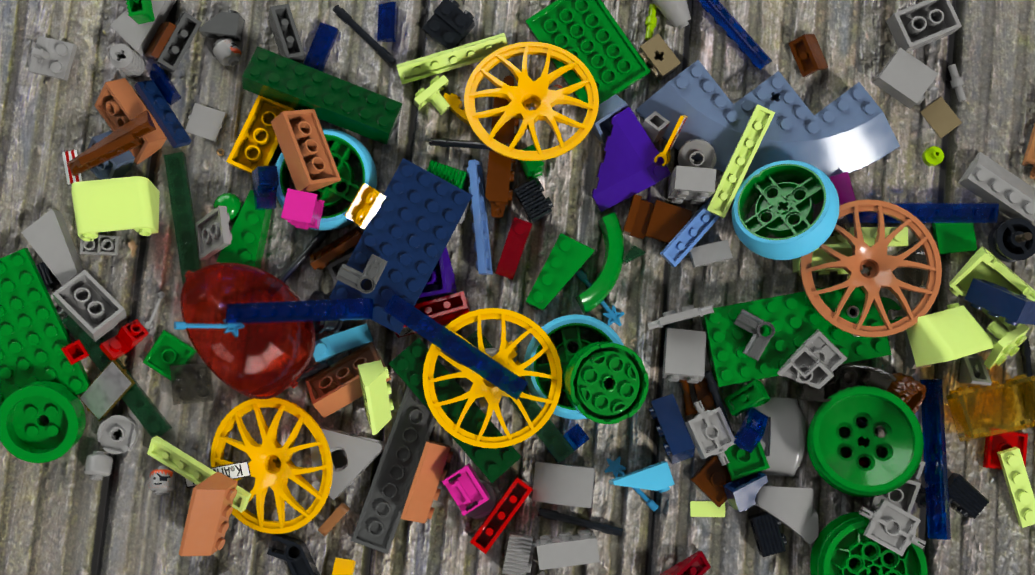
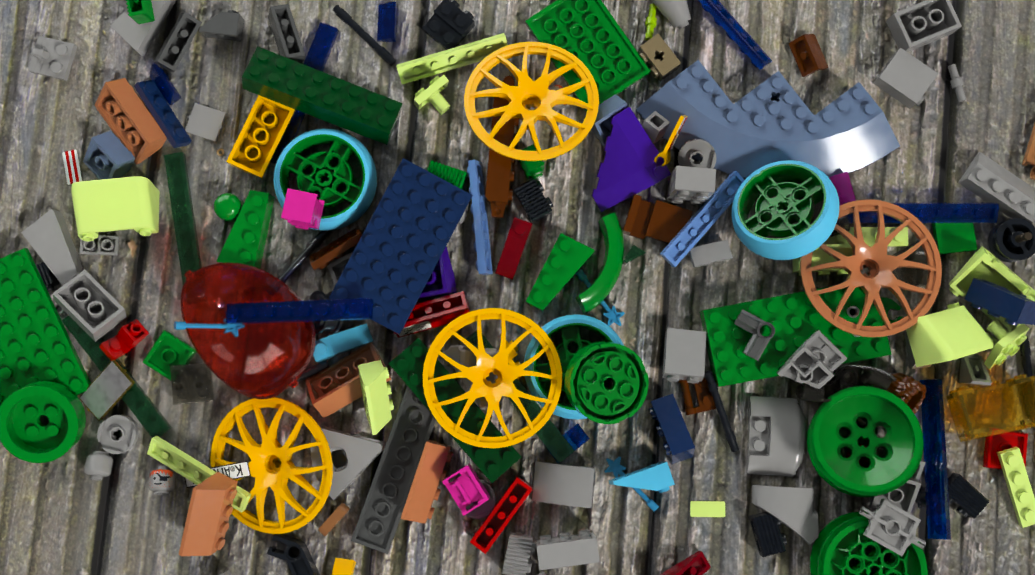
(75, 352): red slope -> none
(115, 144): reddish brown wedge -> none
(127, 60): light grey piece -> none
(149, 324): light grey hinge -> none
(159, 40): reddish brown tile -> none
(213, 232): light grey plate -> none
(226, 52): light grey head -> none
(265, 187): clear blue arch -> none
(305, 150): nougat slope -> none
(354, 277): dark grey piece -> none
(365, 205): yellow bracket -> none
(446, 142): black piece -> none
(456, 106): yellow slope -> none
(456, 347): clear blue plate -> none
(605, 528): black piece -> none
(672, 317): light grey plate -> none
(710, 433): light grey plate -> none
(711, 479): reddish brown tile -> none
(740, 161): yellowish green plate -> none
(743, 491): arch -> none
(745, 463): green tile -> none
(749, 396): green plate -> none
(751, 430): clear blue arch -> none
(933, 156): lime tile -> none
(941, 117): dark tan sticker -> none

